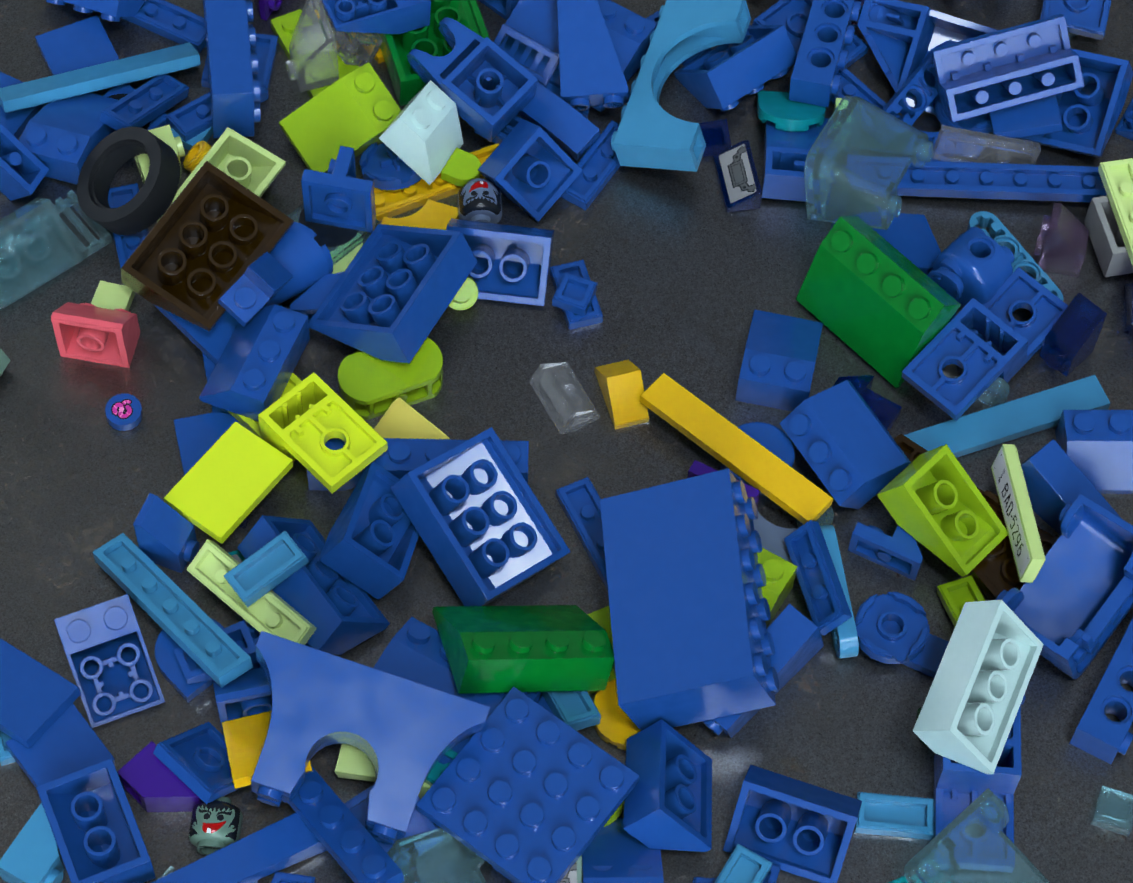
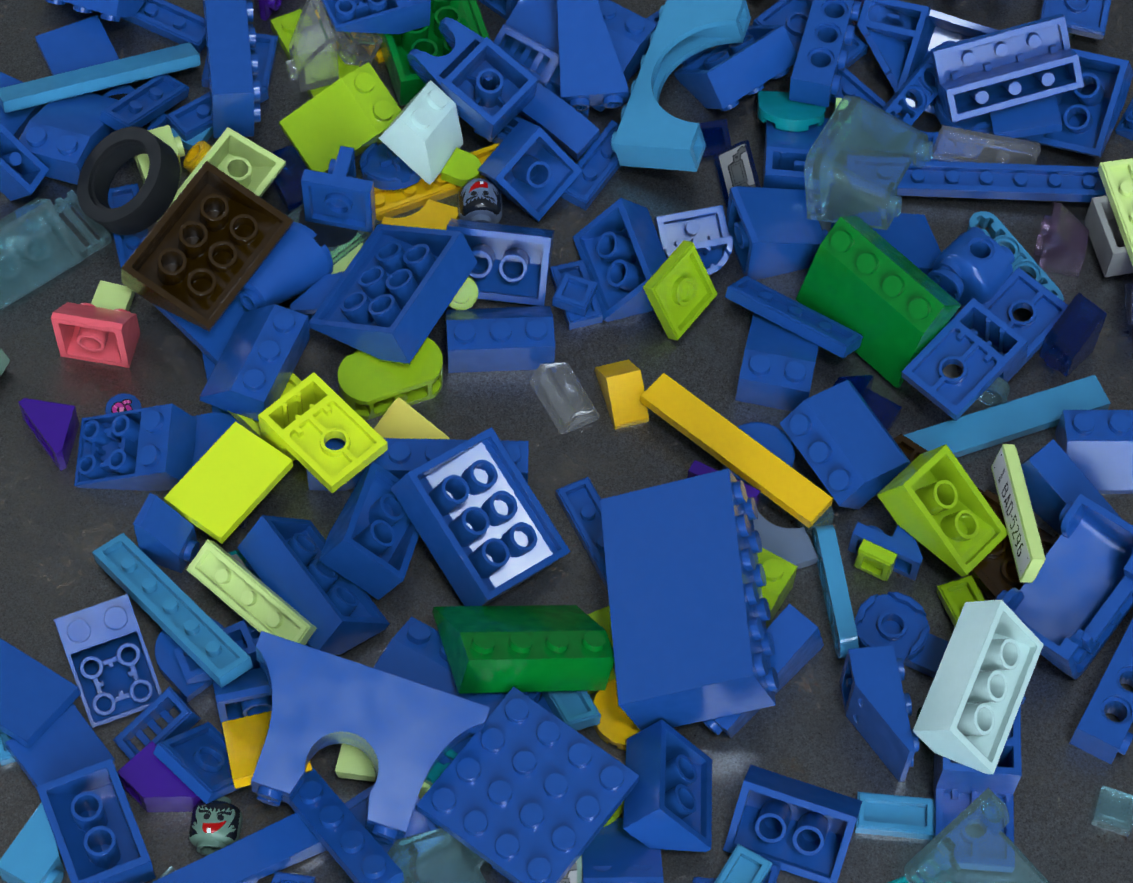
(53, 426): none -> dark purple slope
(136, 449): none -> blue slope
(158, 708): none -> blue slope
(255, 288): blue slope -> none
(266, 568): dark azure tile -> none
(289, 179): none -> clear blue slope
(499, 339): none -> blue slope
(621, 256): none -> blue slope
(680, 290): none -> lime tile
(704, 228): none -> slope
(772, 231): none -> blue slope
(794, 316): none -> blue tile
(817, 577): blue tile -> none
(875, 560): none -> lime tile
(879, 706): none -> blue slope

